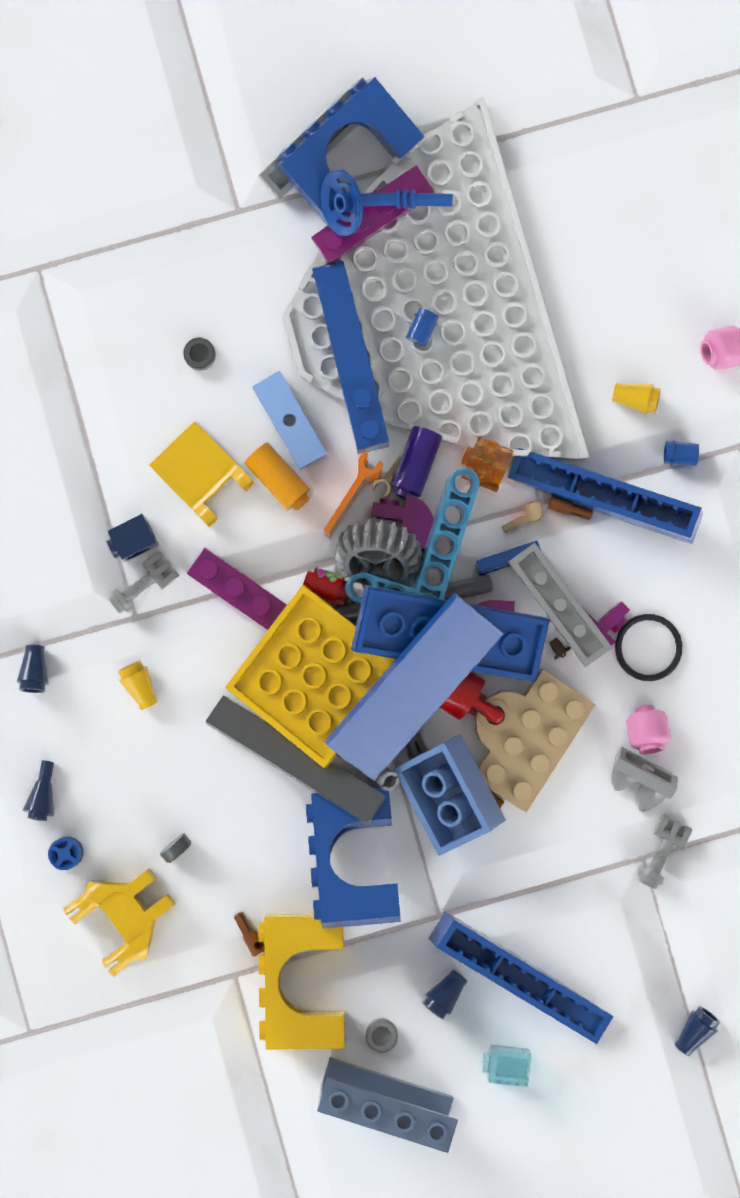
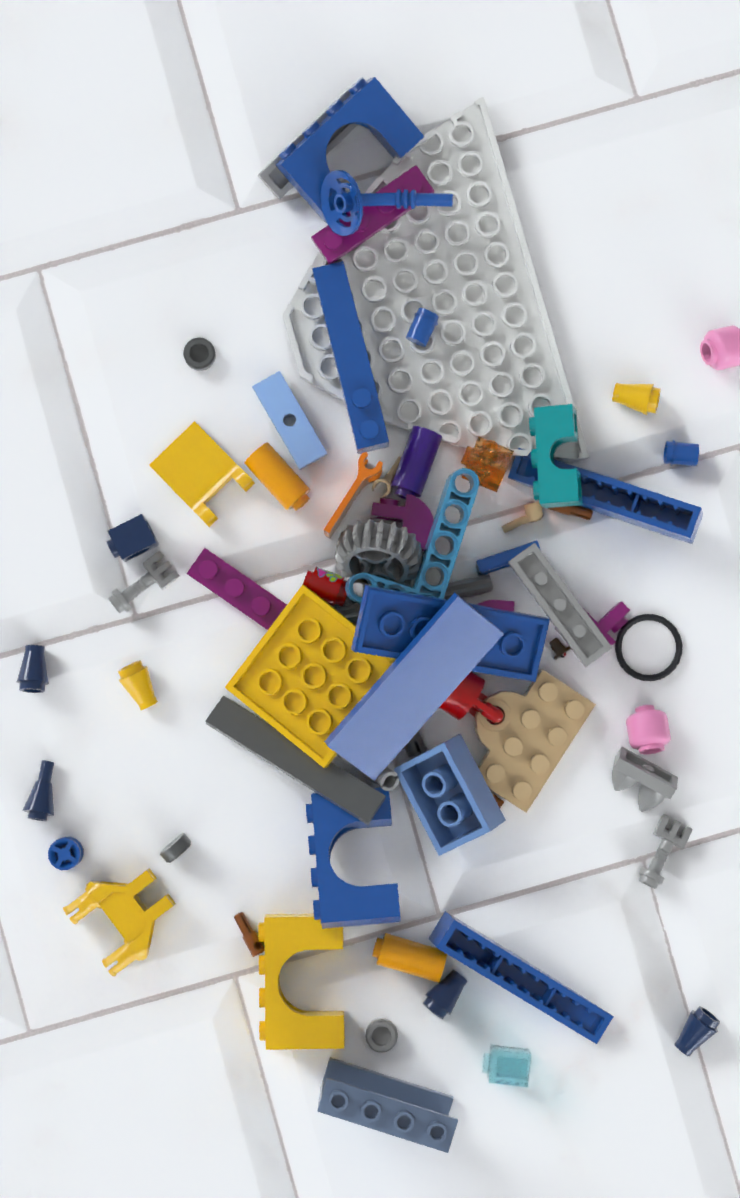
(410, 957): none -> light orange brick
(552, 428): none -> teal arch

